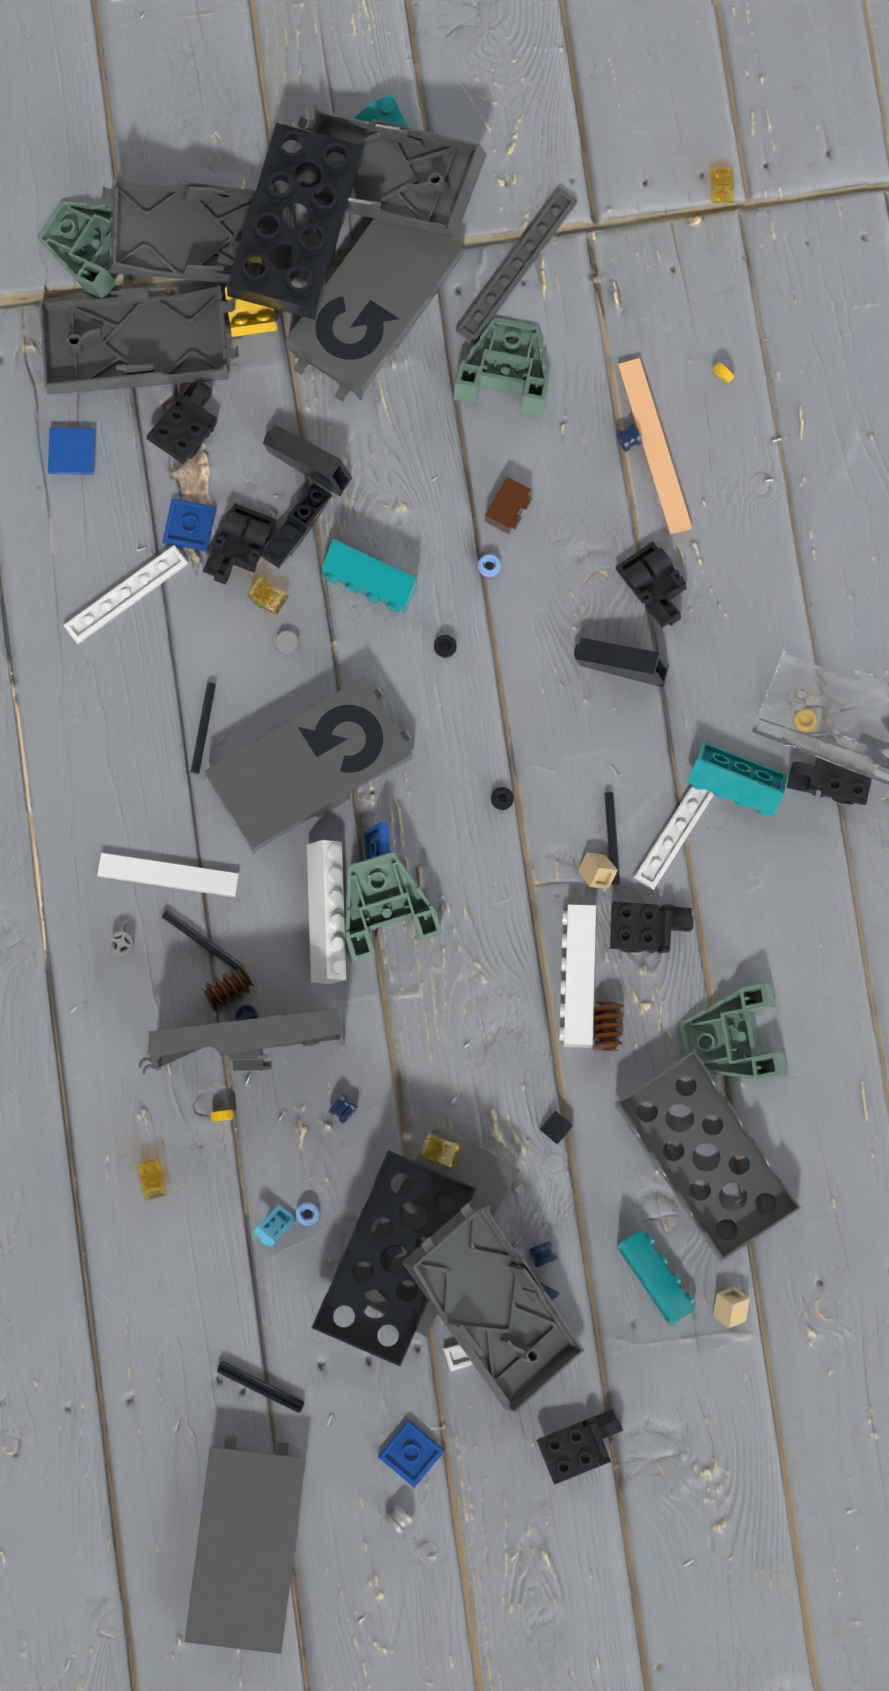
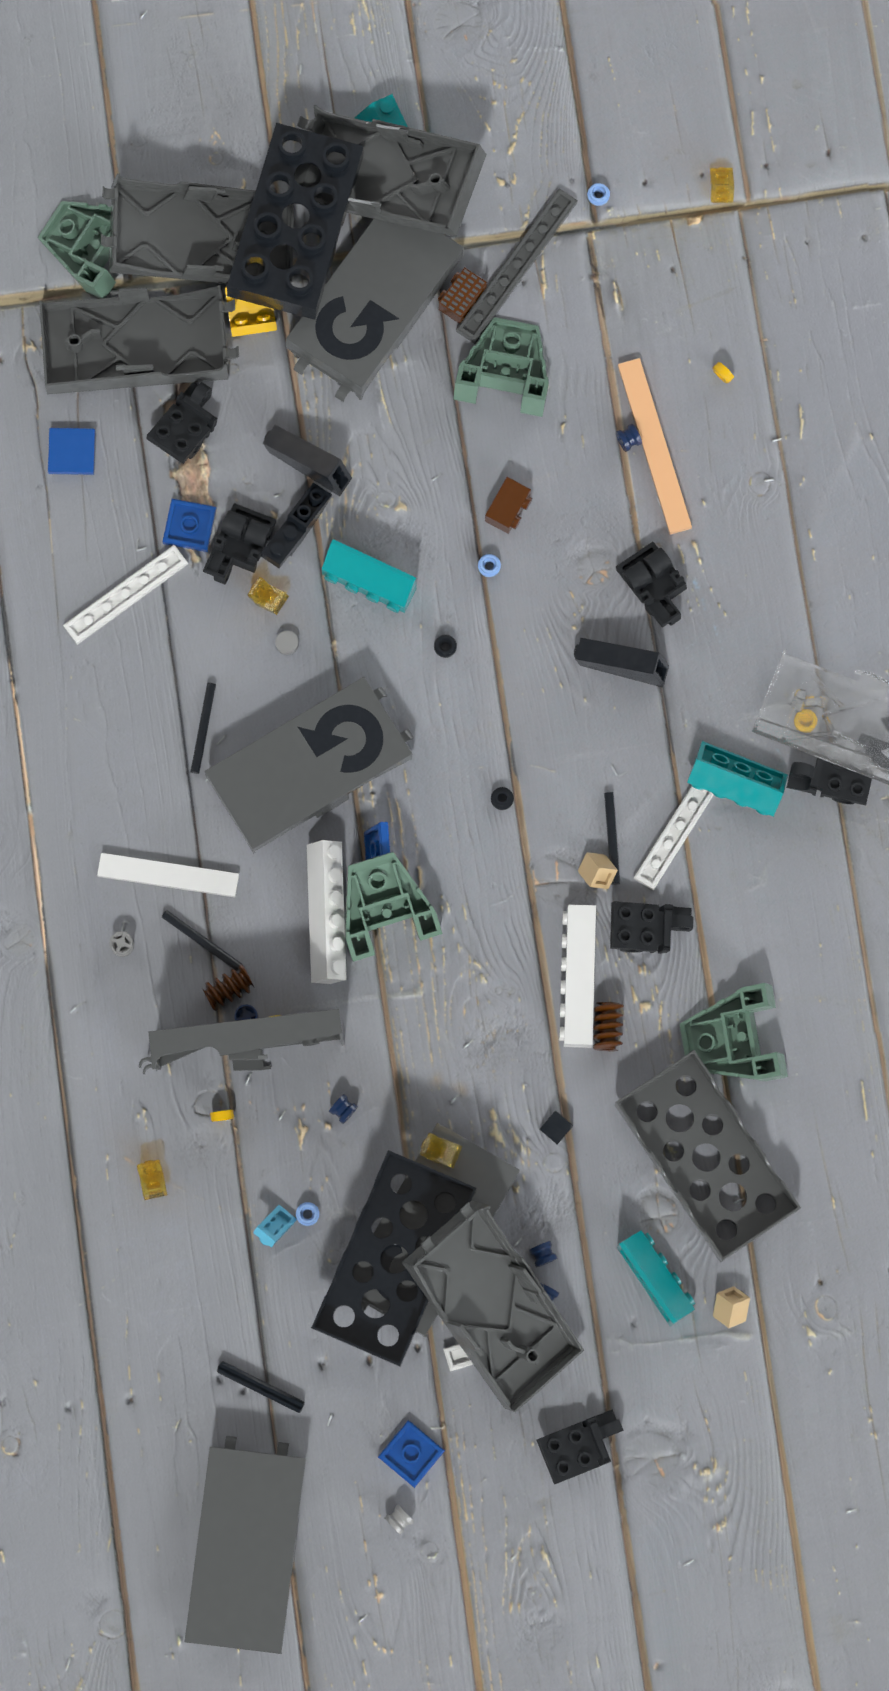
(461, 295): none -> reddish brown brick
(601, 188): none -> light blue plate

